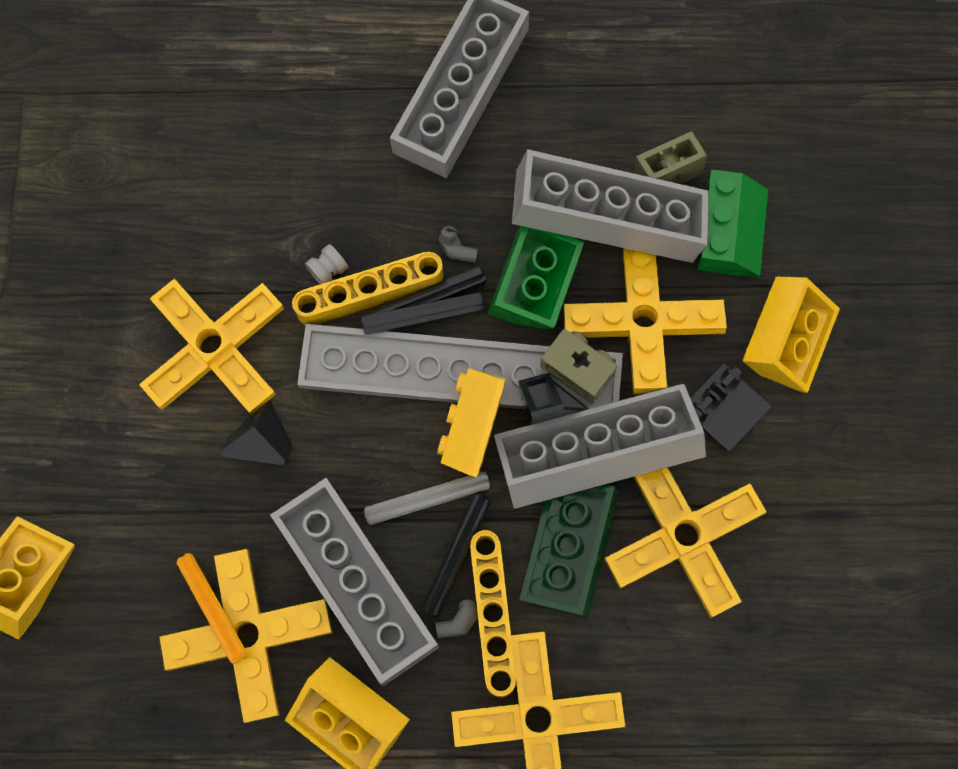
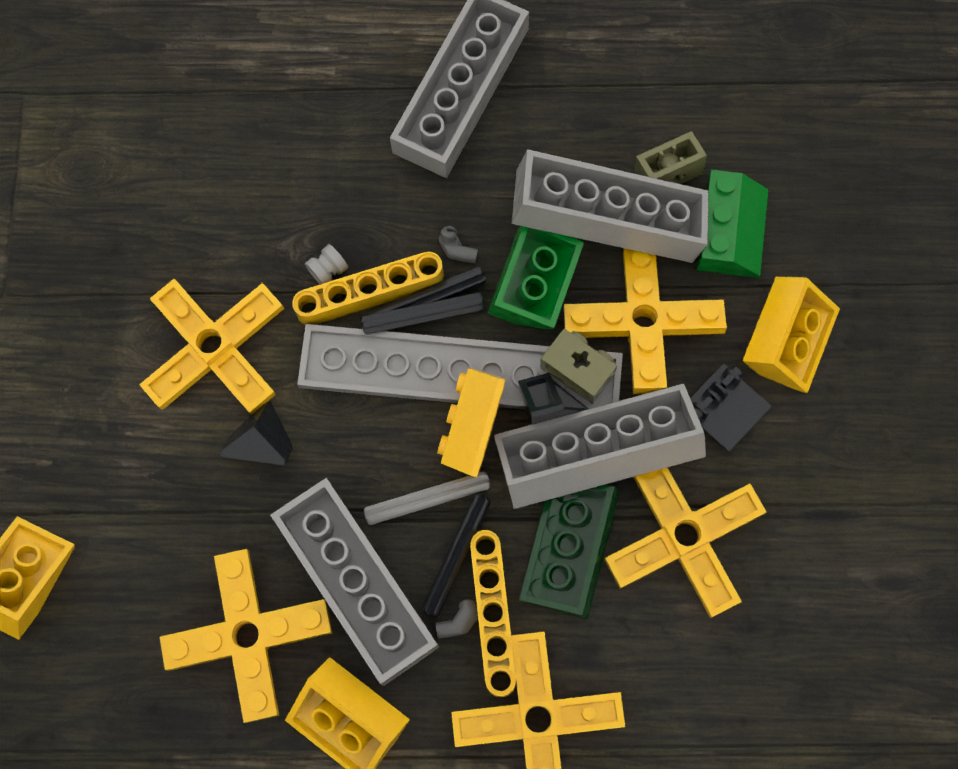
(211, 608): light orange axle -> none

